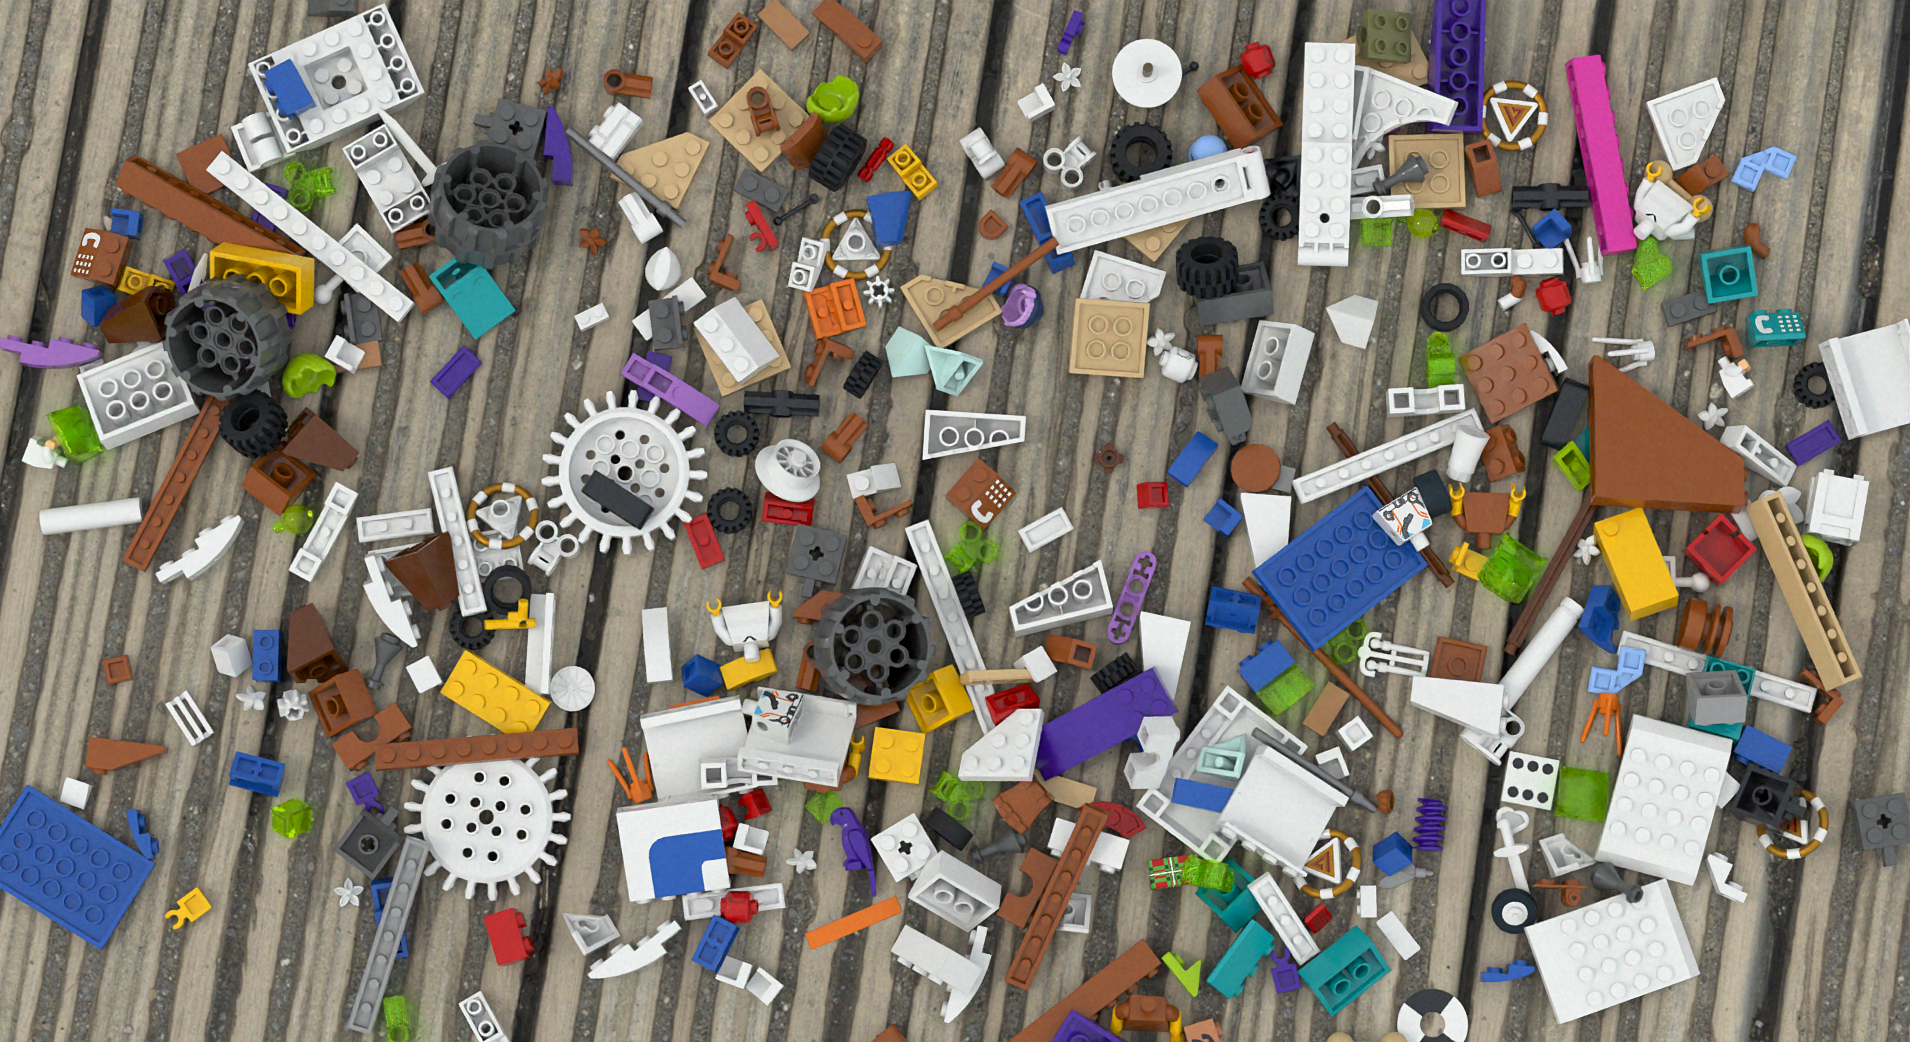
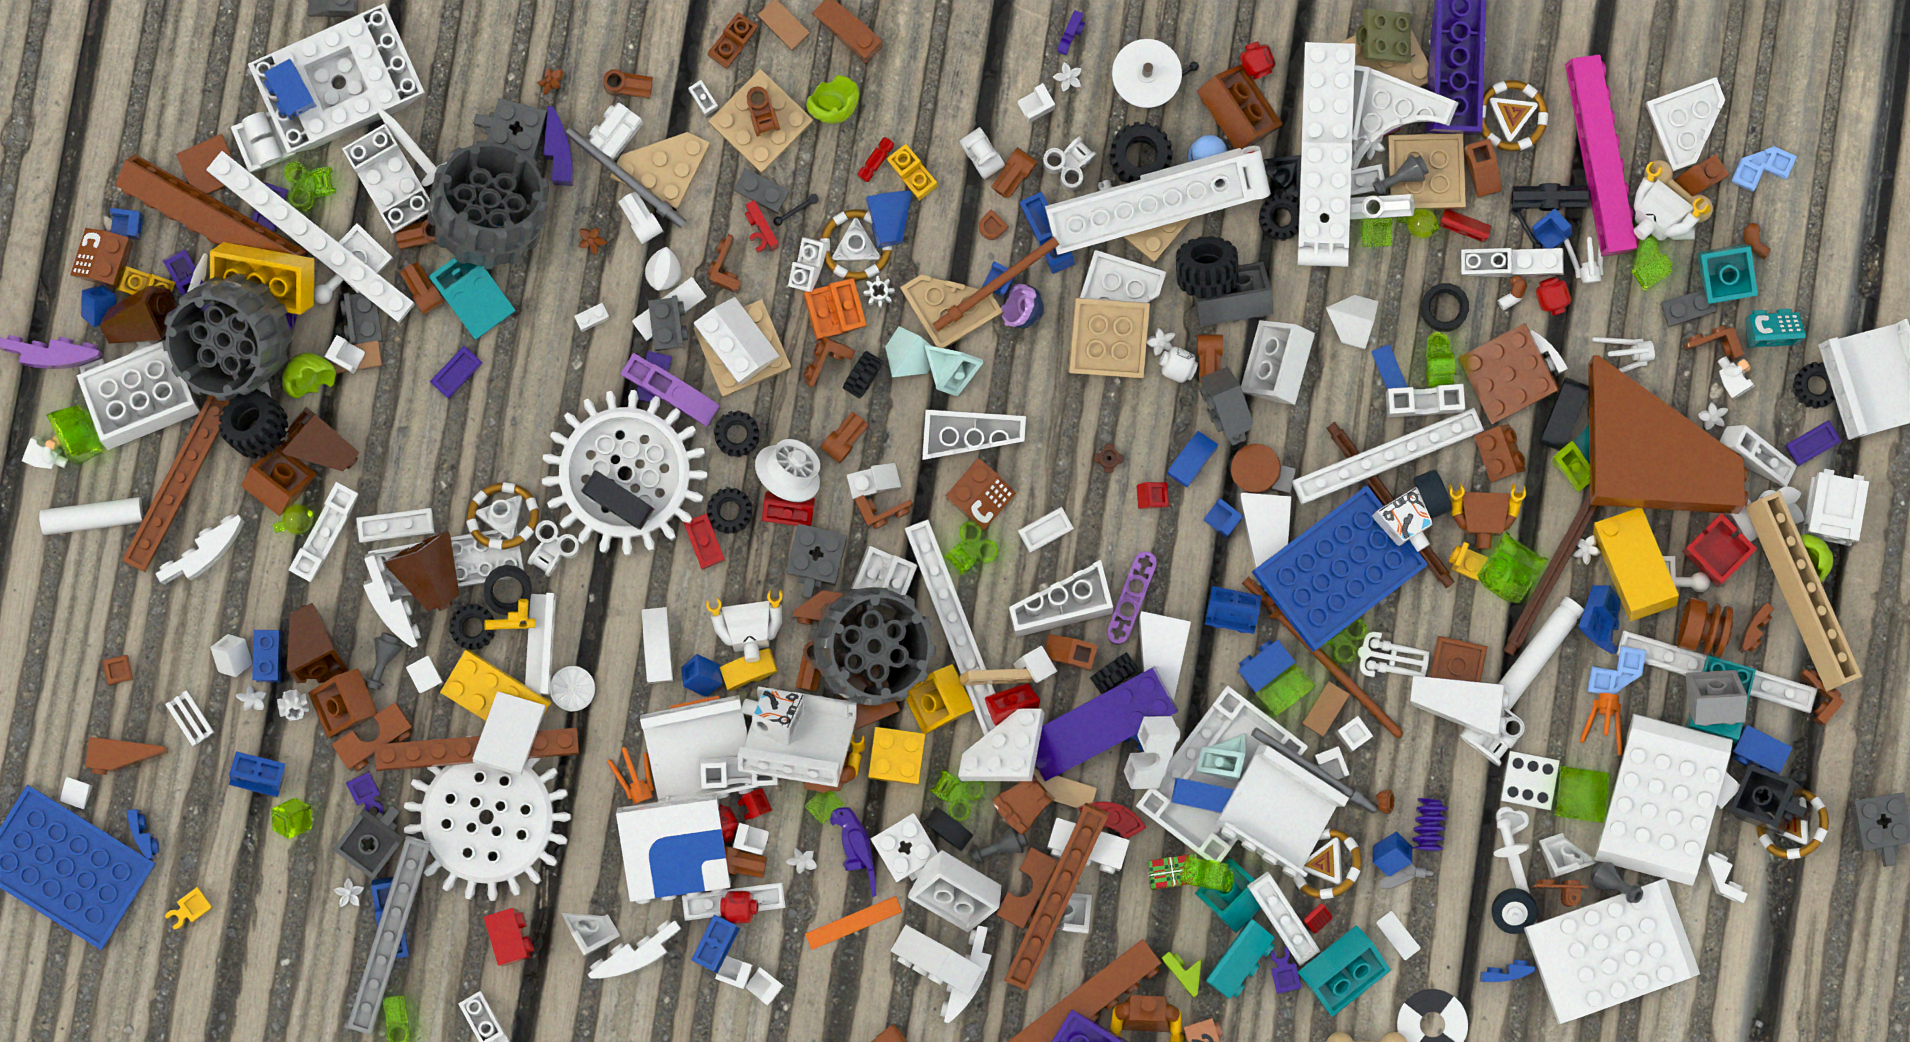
(453, 520): white tile -> none
(509, 733): none -> white tile
(781, 403): black piece -> none
(805, 142): dark orange slope -> none
(837, 158): black tyre -> none
(968, 594): black tyre -> none
(1367, 901): white piece -> none
(1389, 367): none -> blue sticker
(1466, 452): white plant -> none
(1752, 633): none -> dark orange slope

